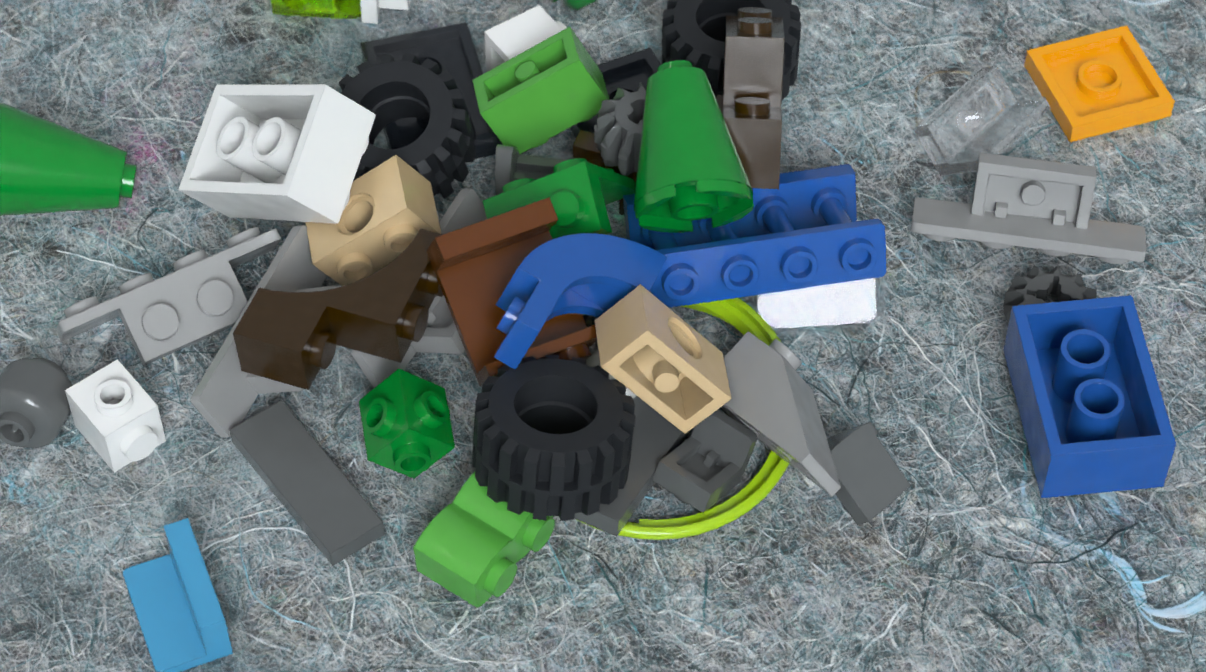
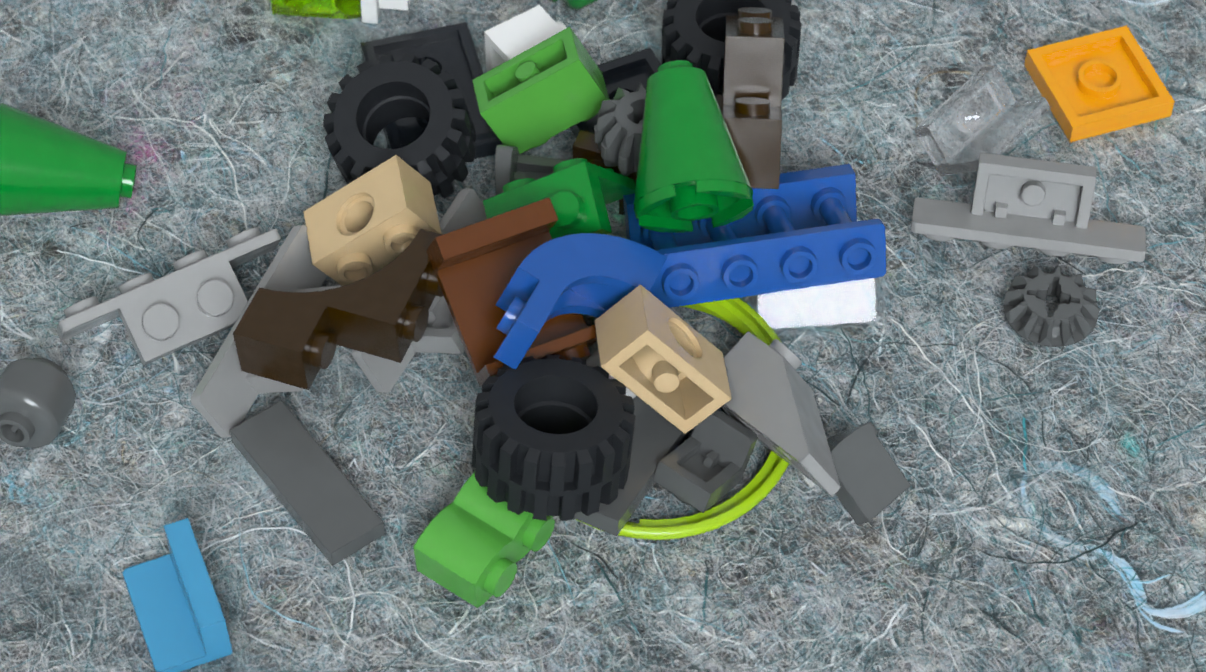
(116, 416): white brick -> none
(278, 152): white brick -> none
(406, 423): green brick -> none
(1088, 397): blue brick -> none

